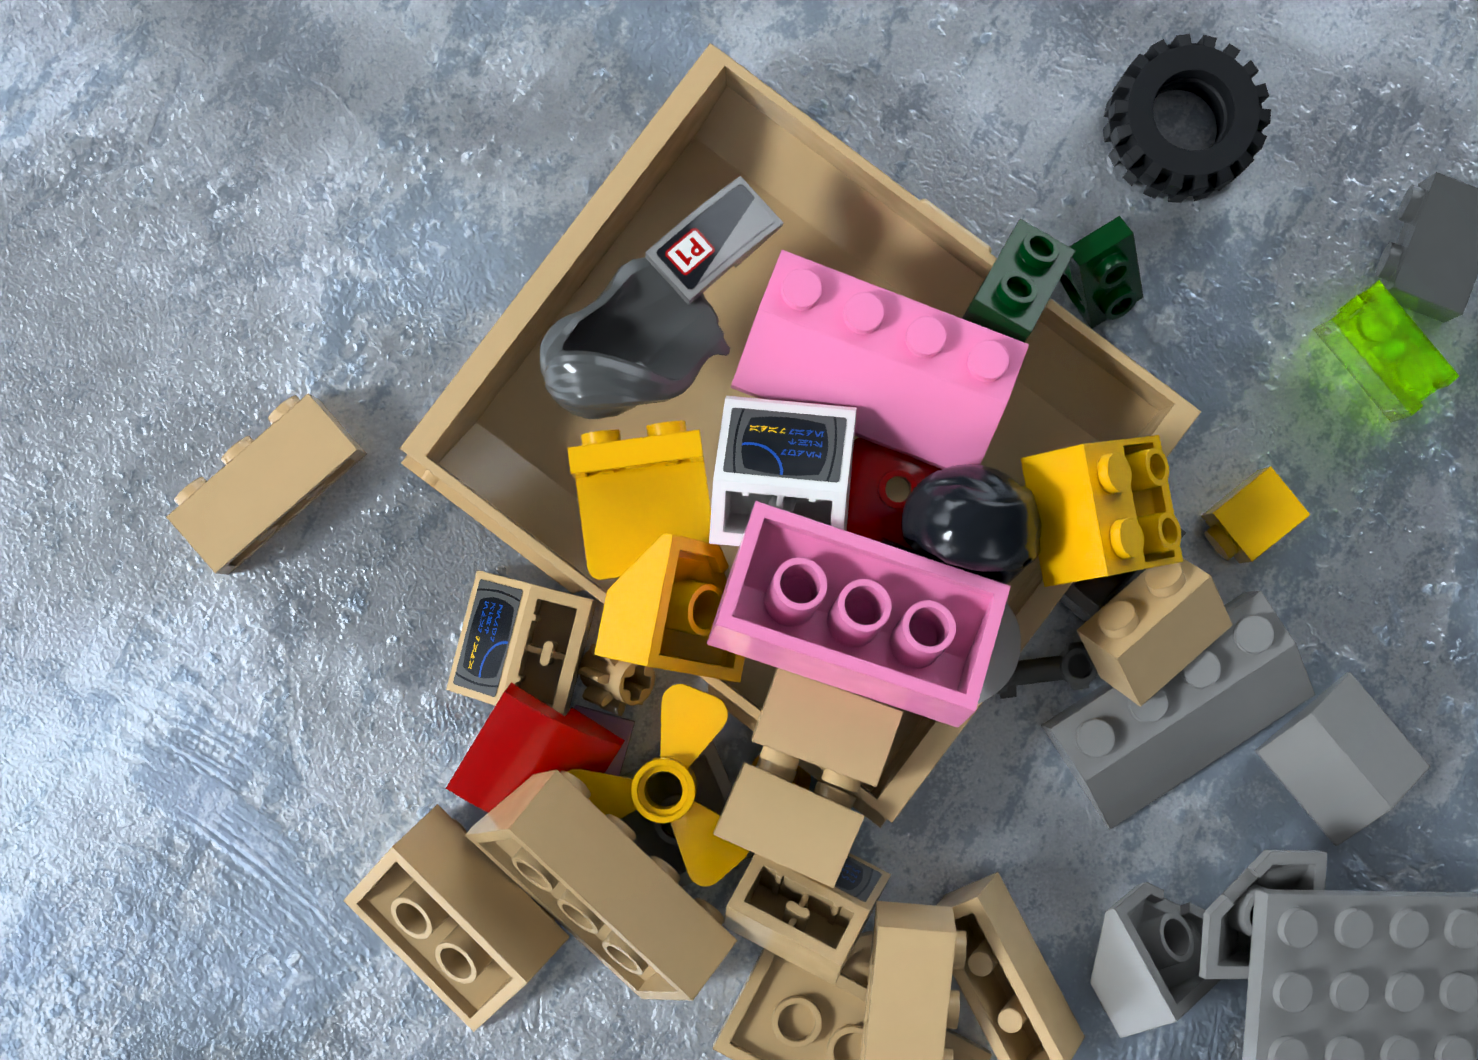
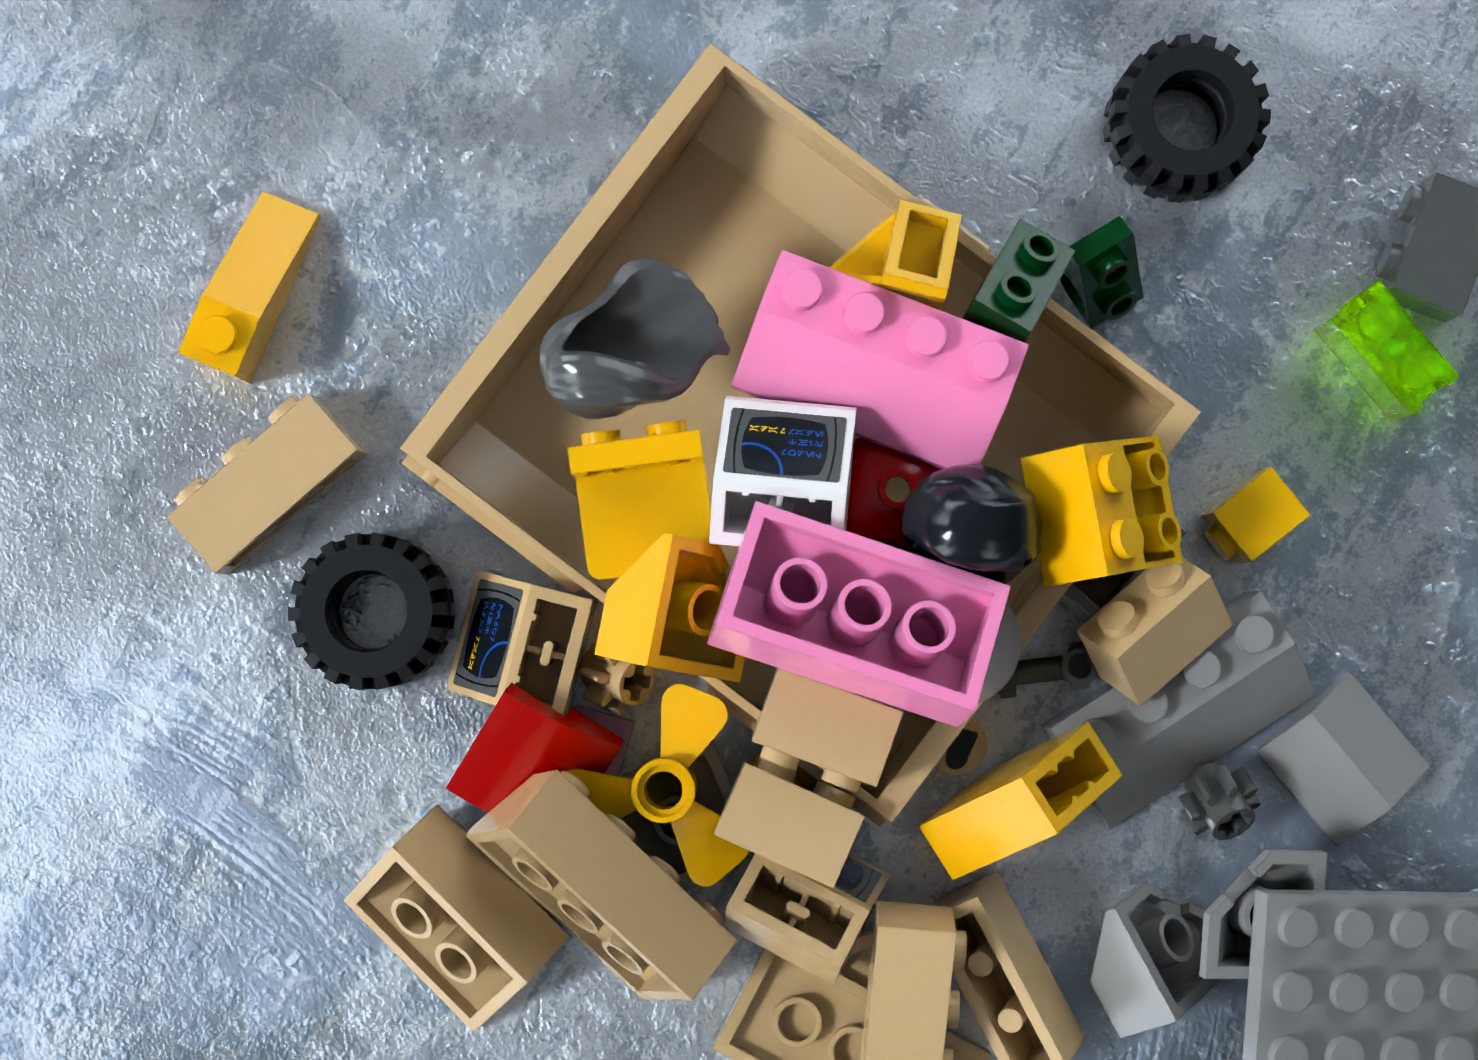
(250, 288): none -> yellow slope
(319, 603): none -> black tyre
(713, 239): slope -> none
(907, 253): none -> yellow slope
(965, 752): none -> tile
(1021, 801): none -> yellow brick
(1219, 801): none -> dark grey gear

